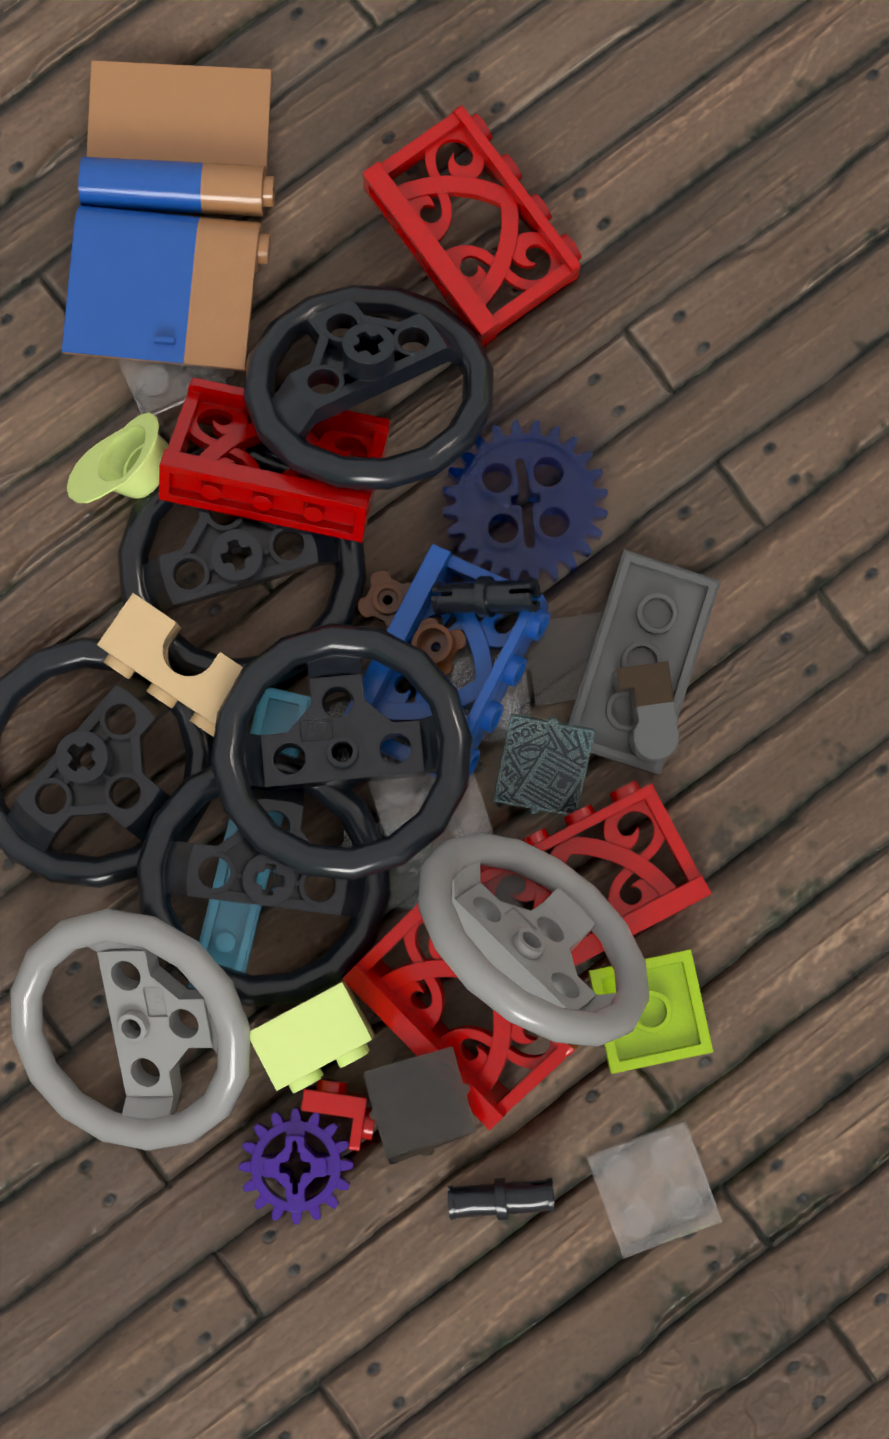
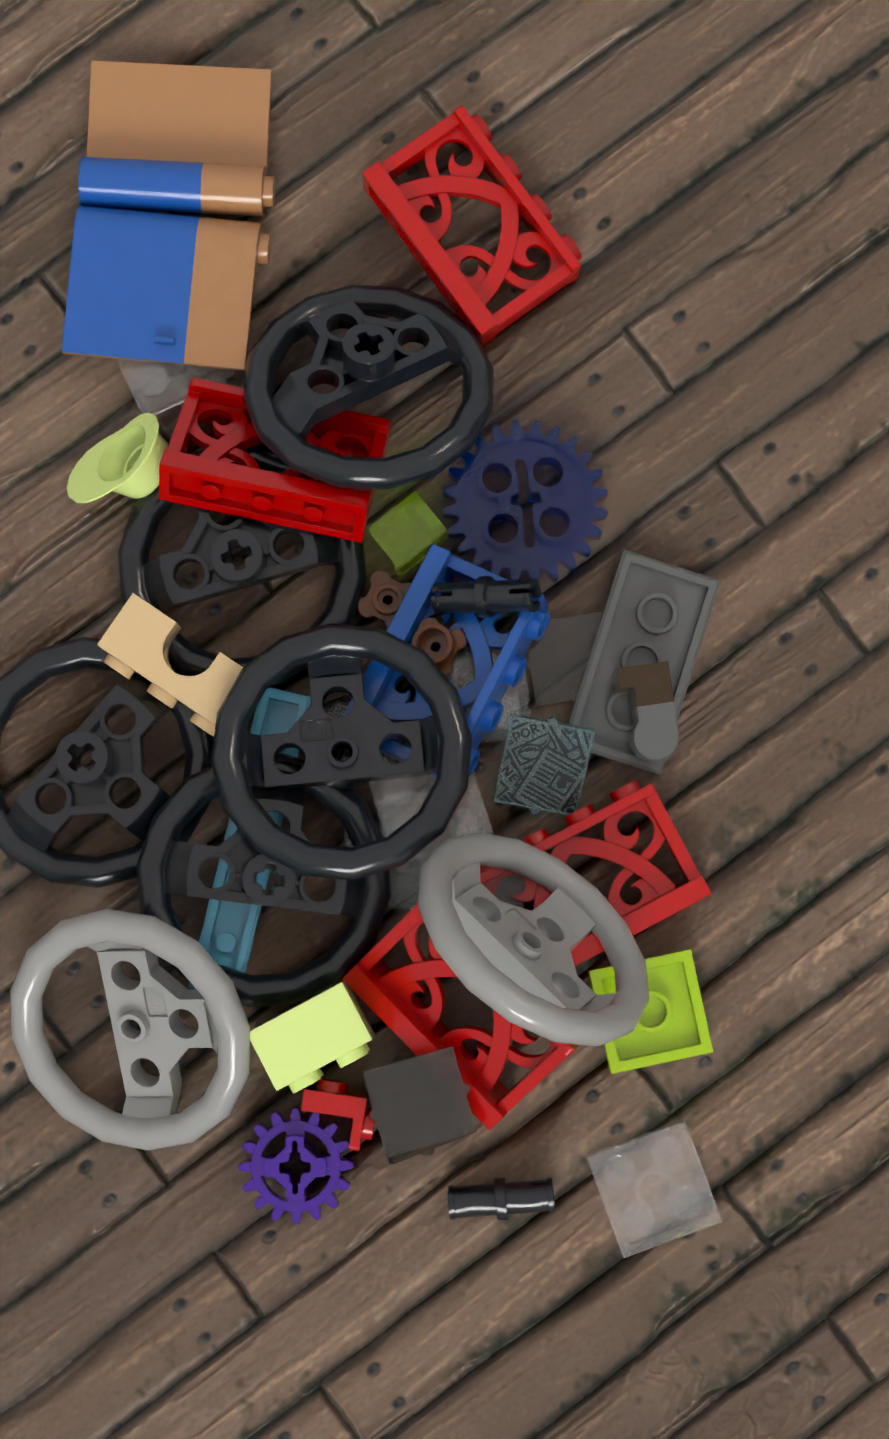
(408, 532): none -> clear neon green panel

